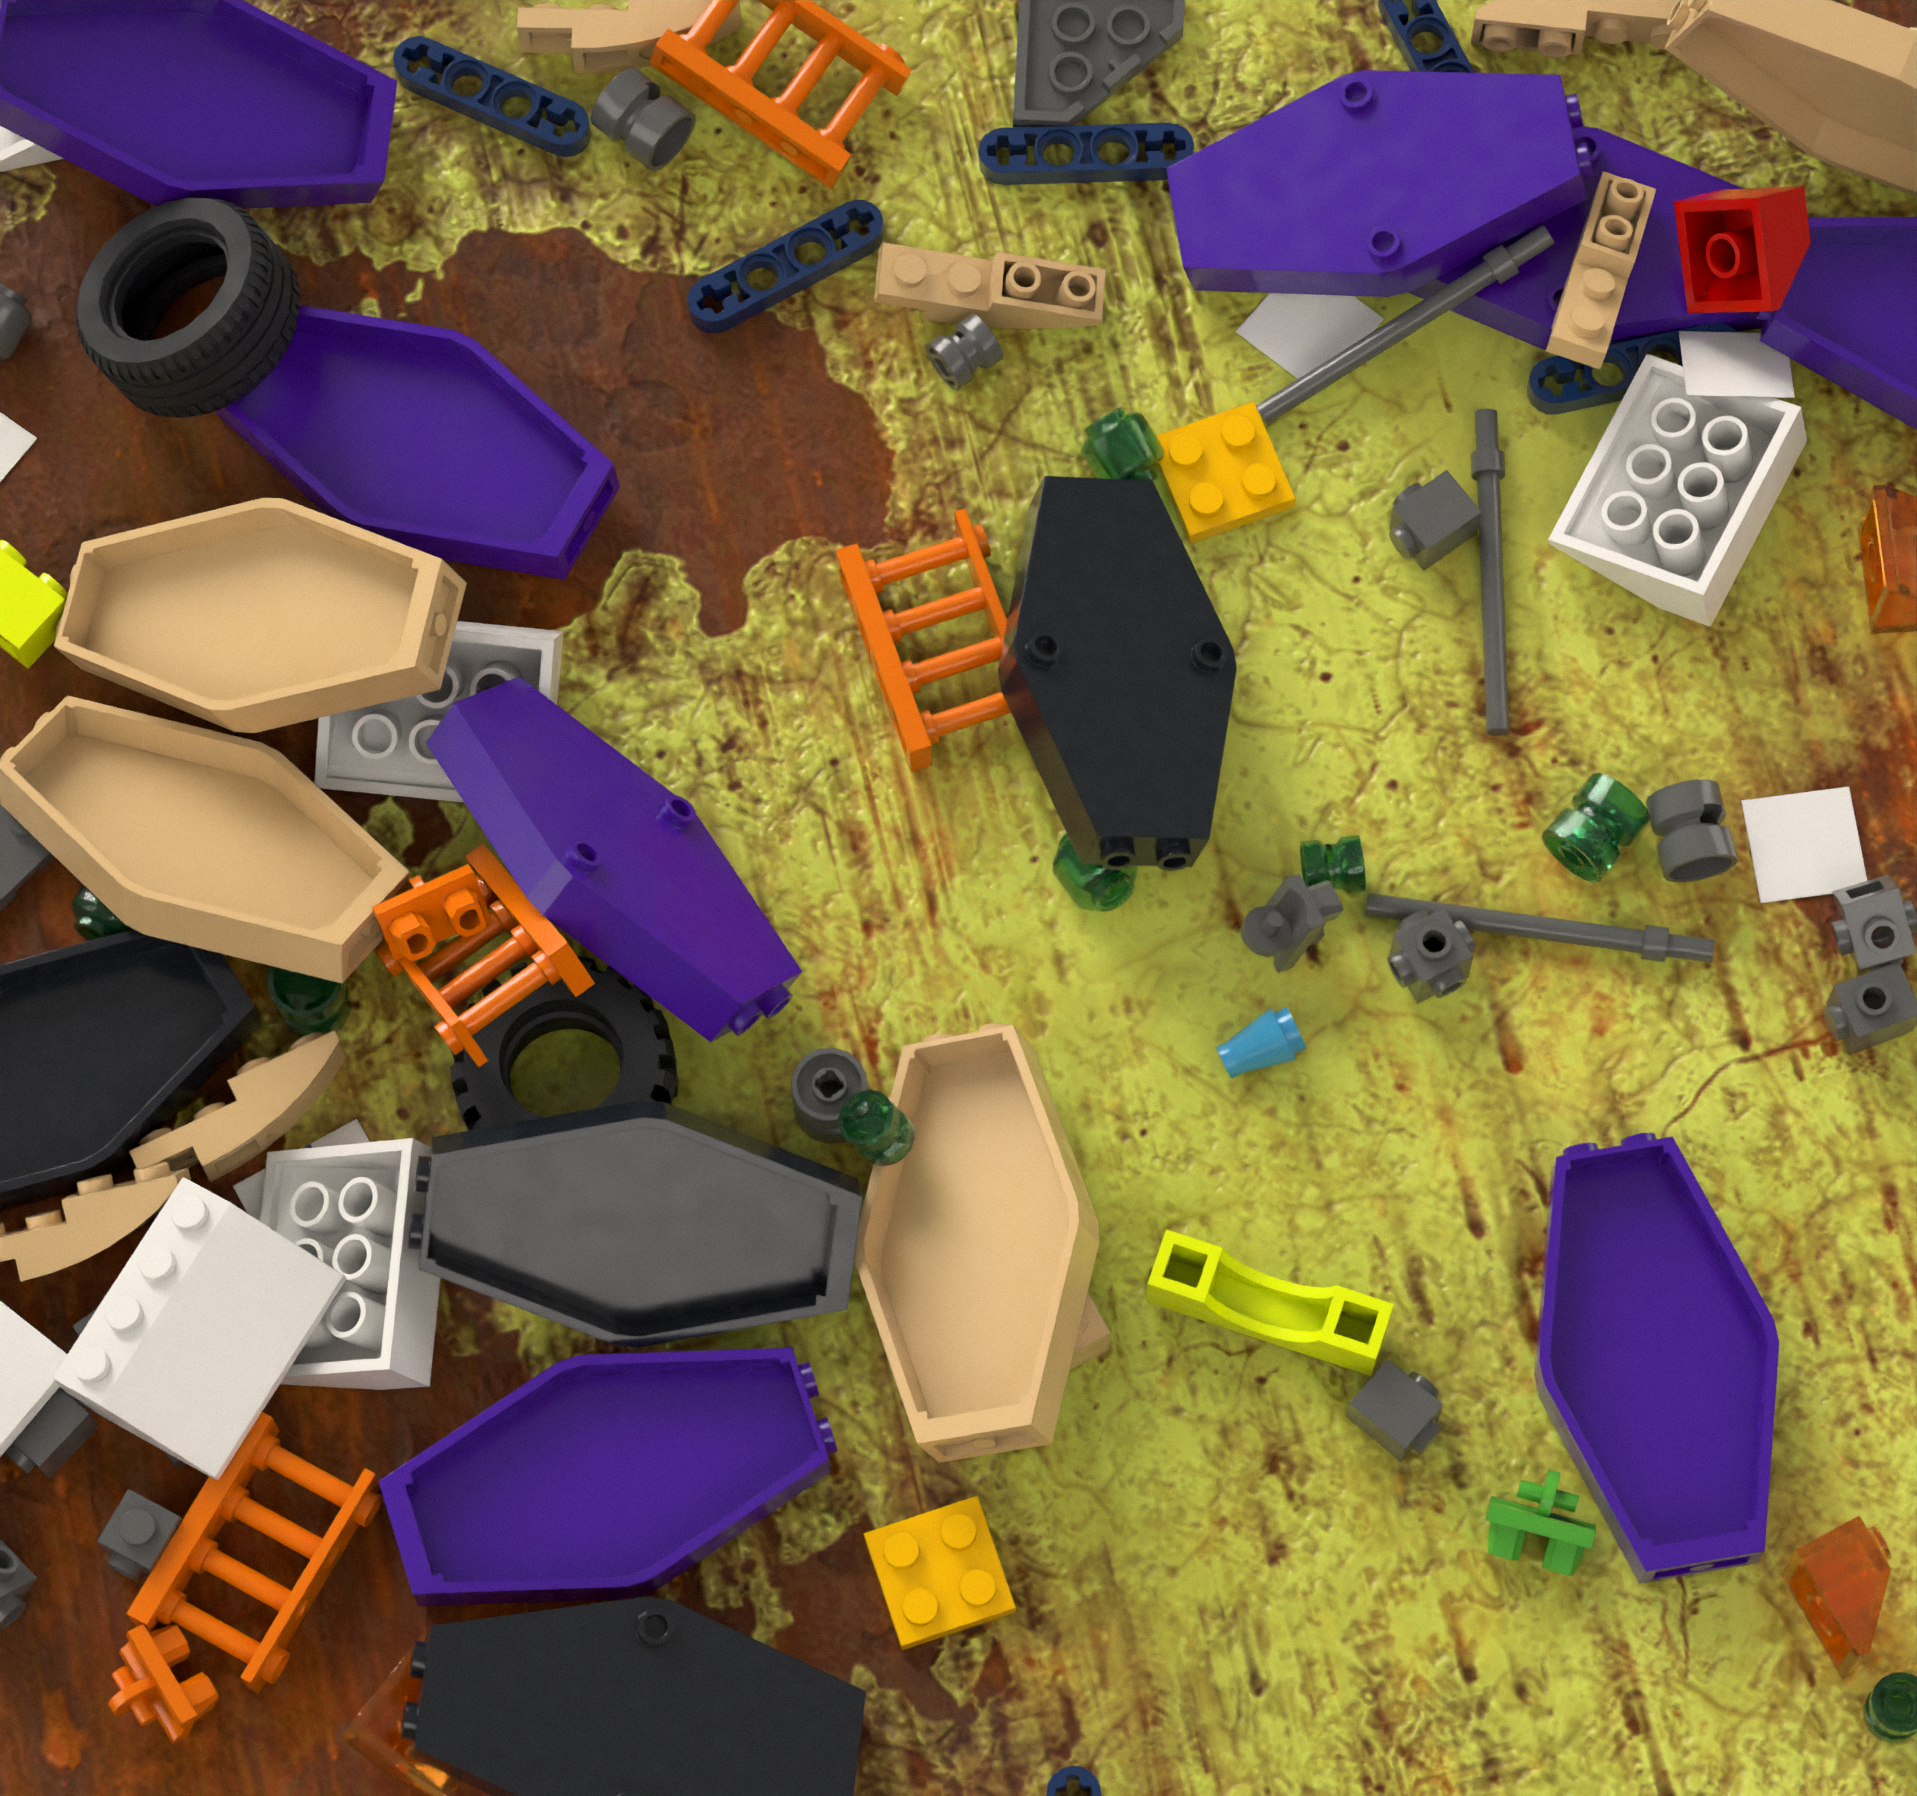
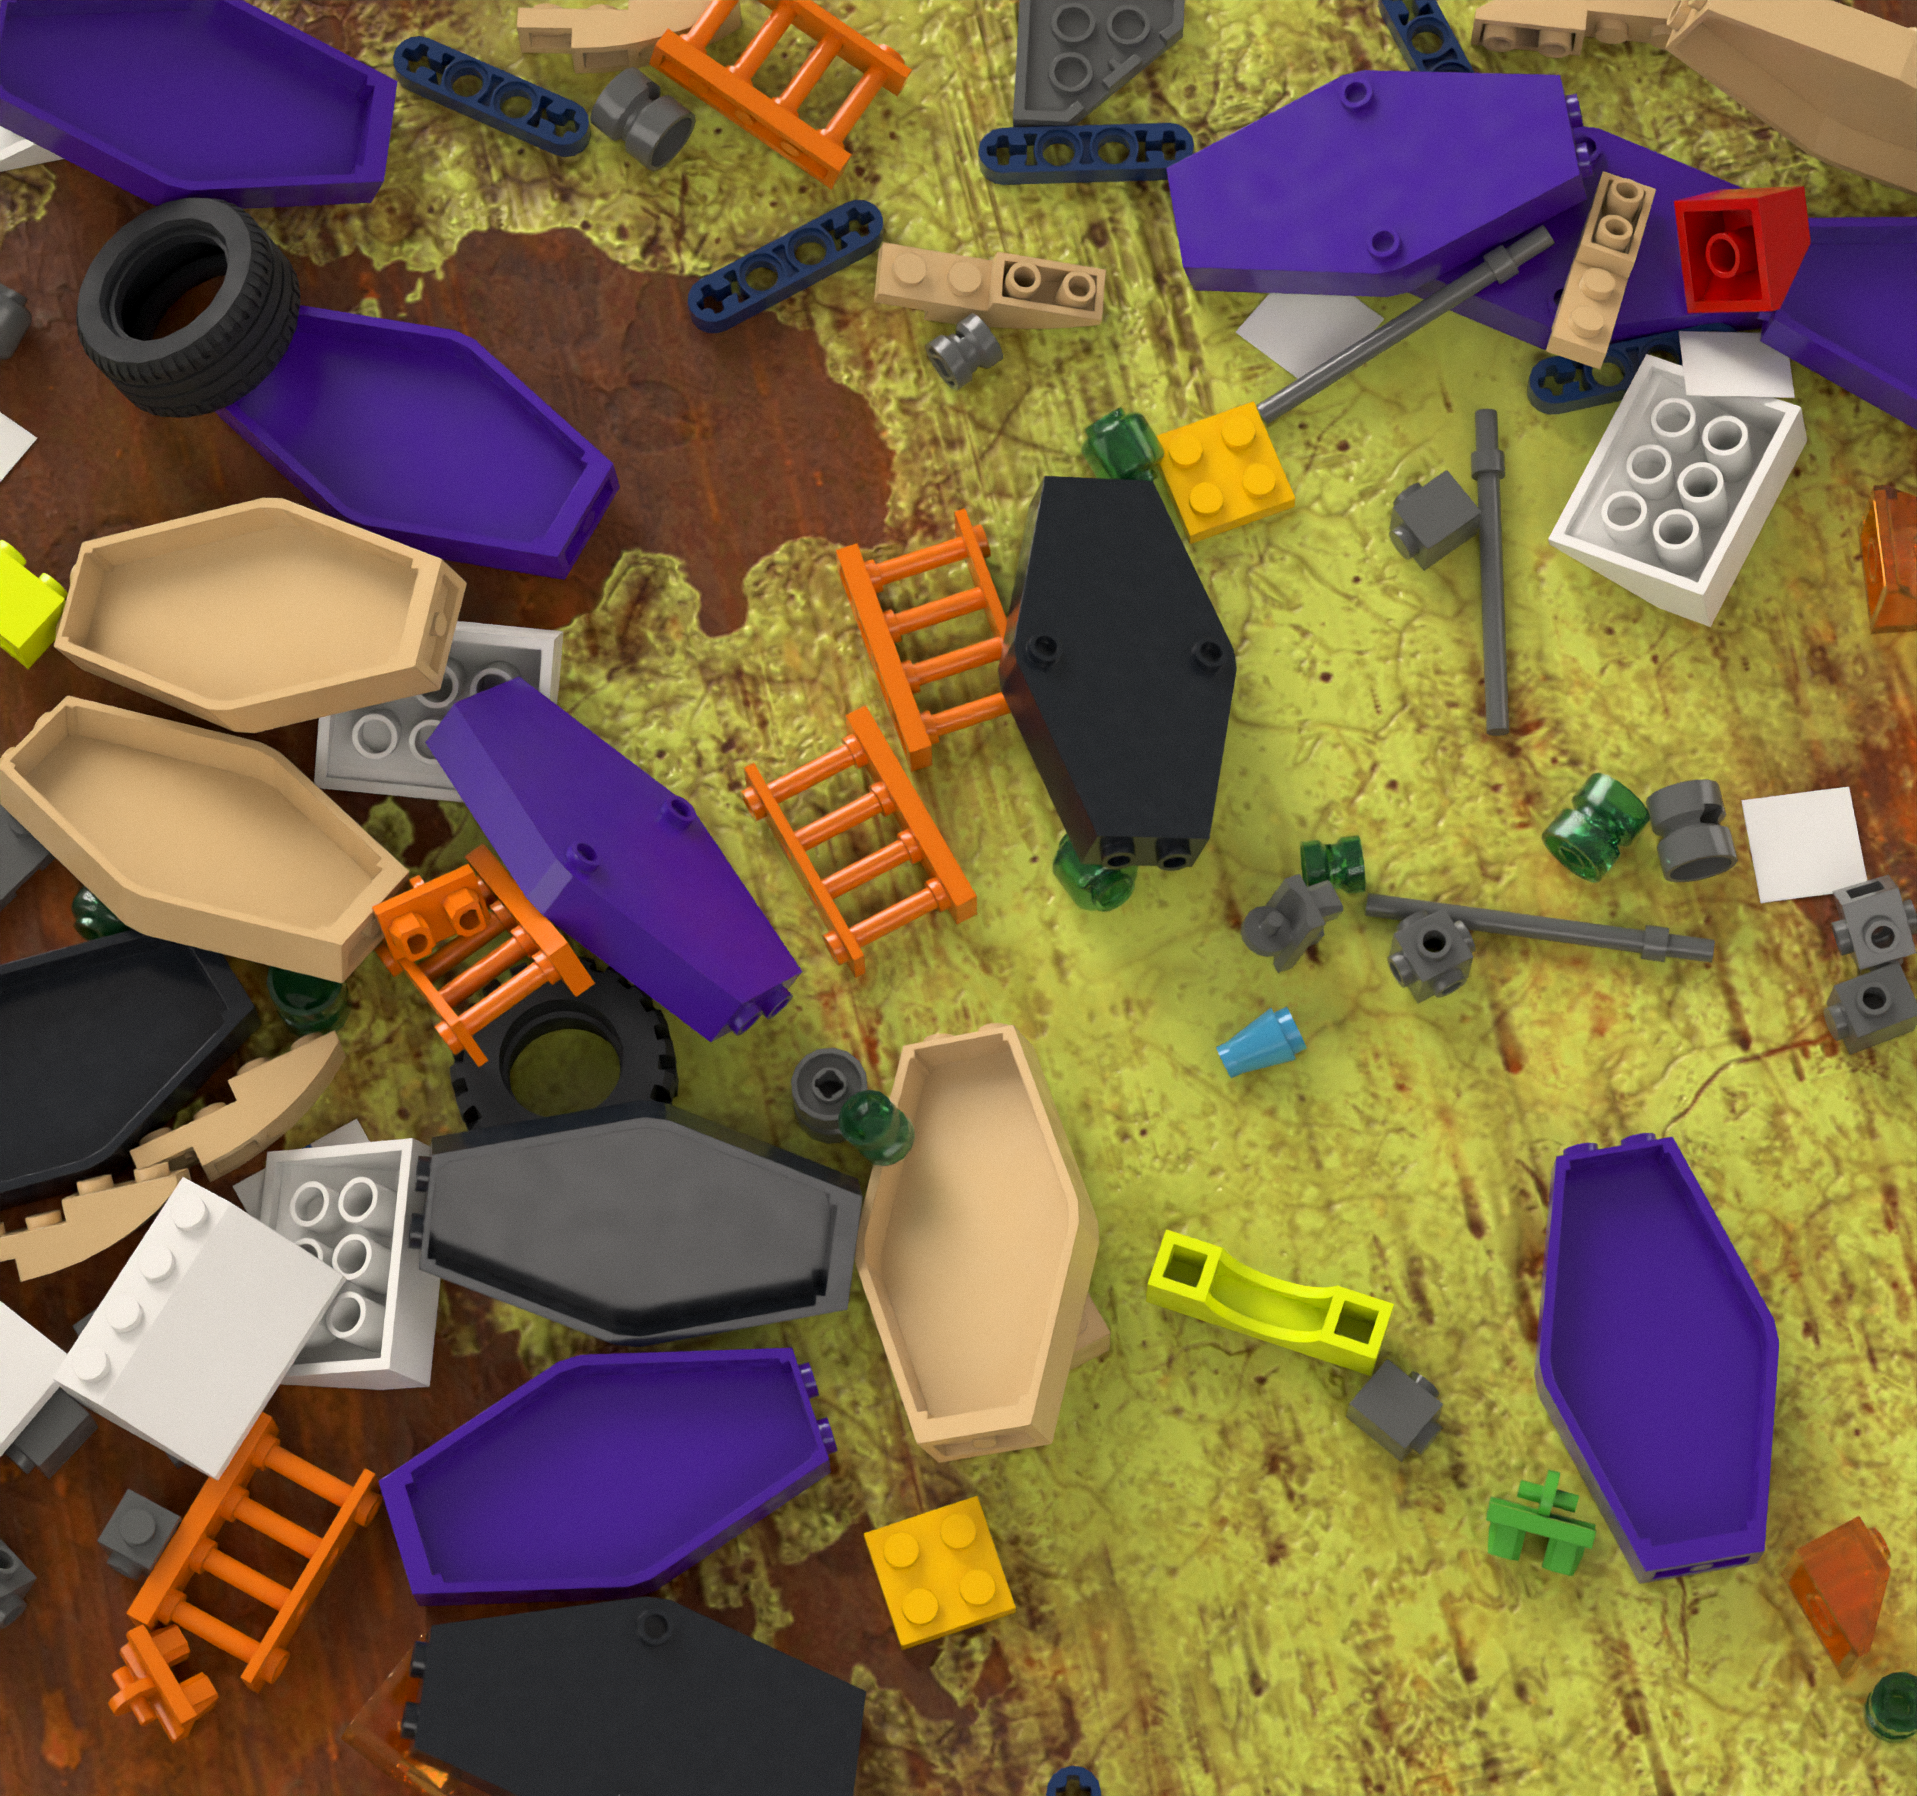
(889, 795): none -> orange fence

